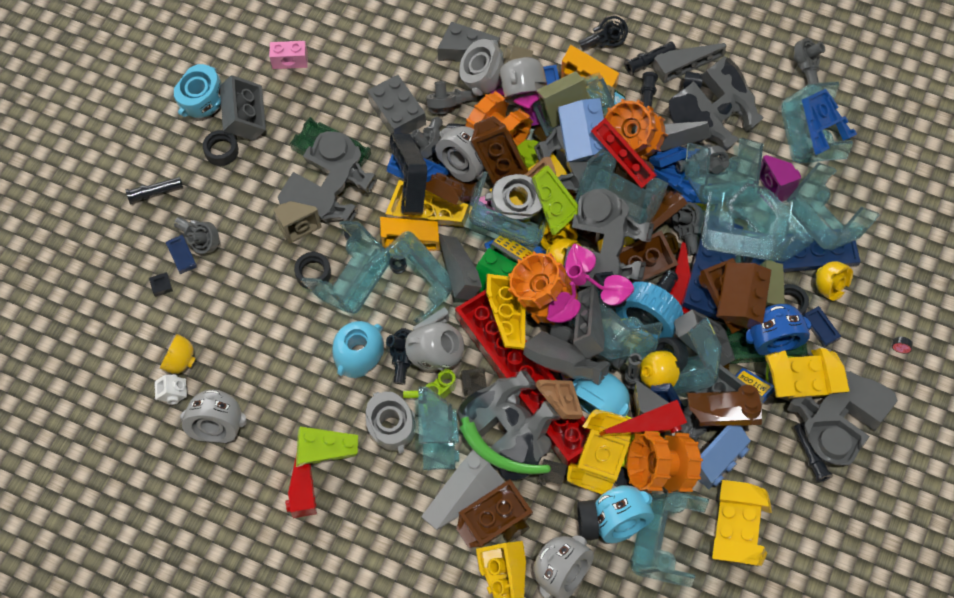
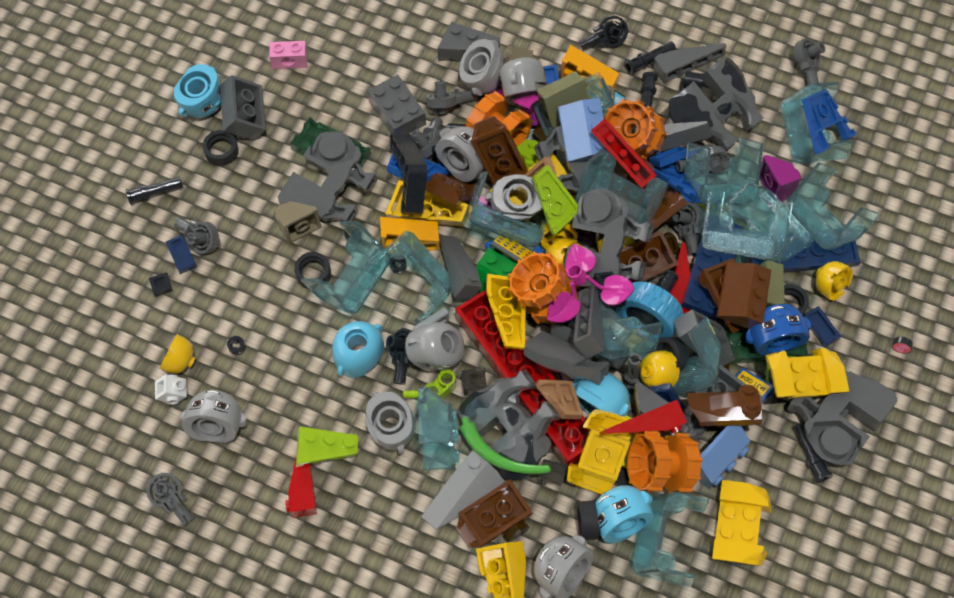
(168, 493): none -> dark grey pin
(237, 340): none -> black bush

